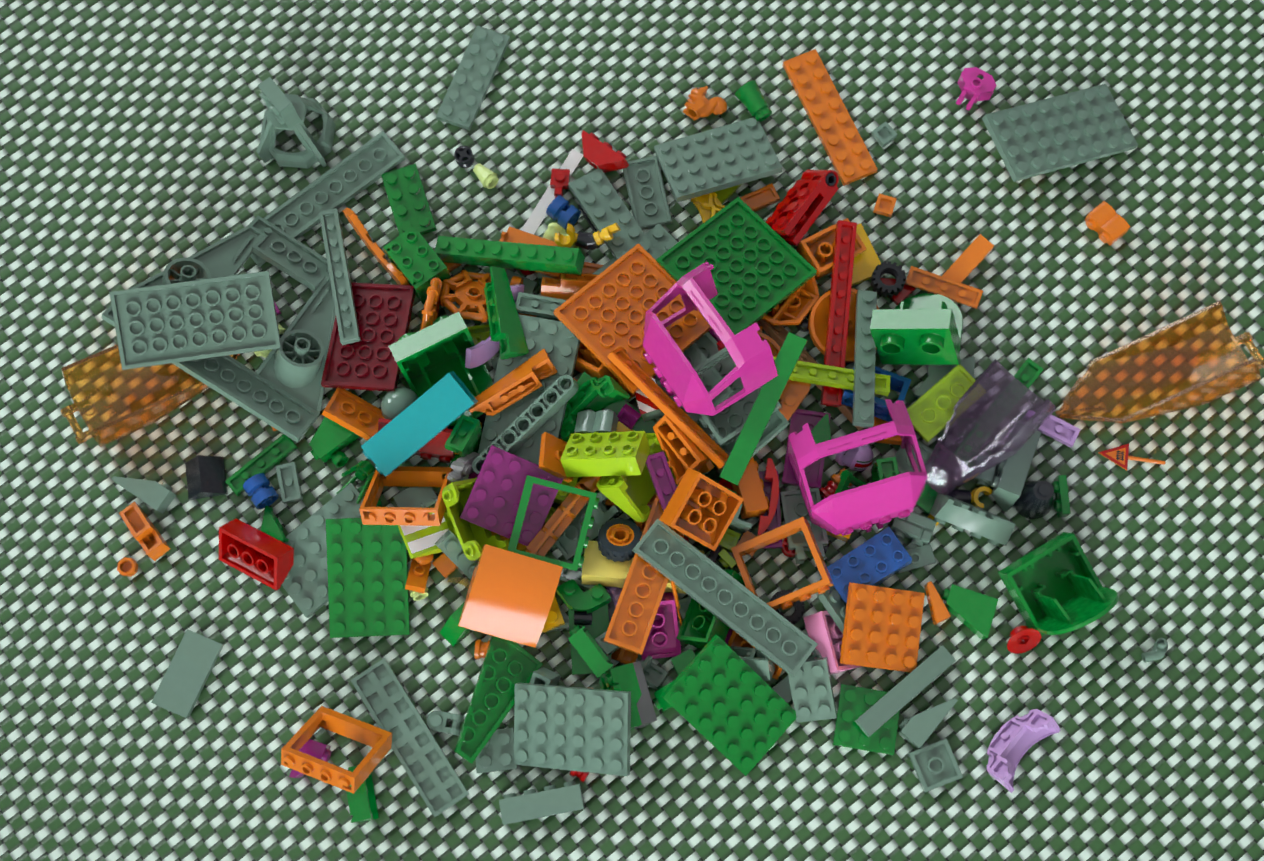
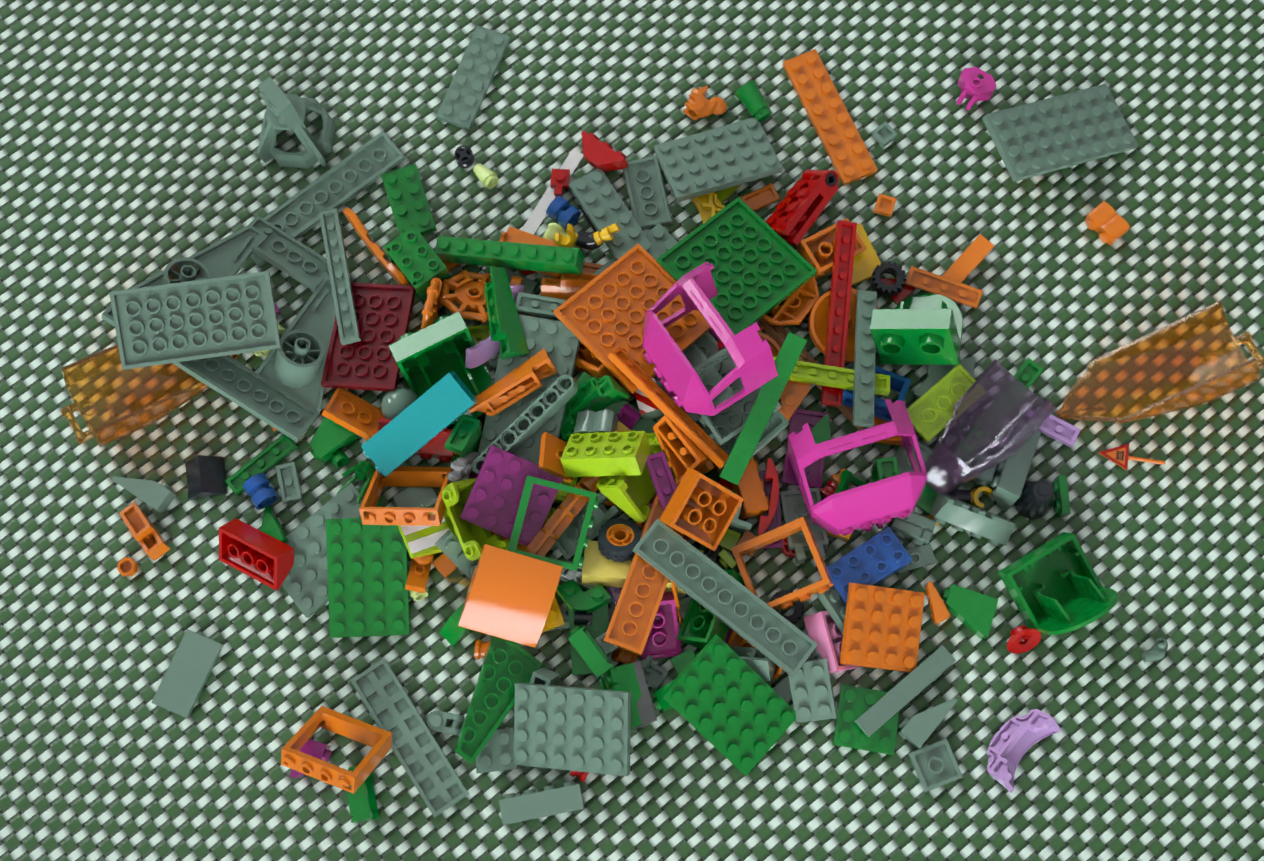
(856, 458): lavender helmet -> none

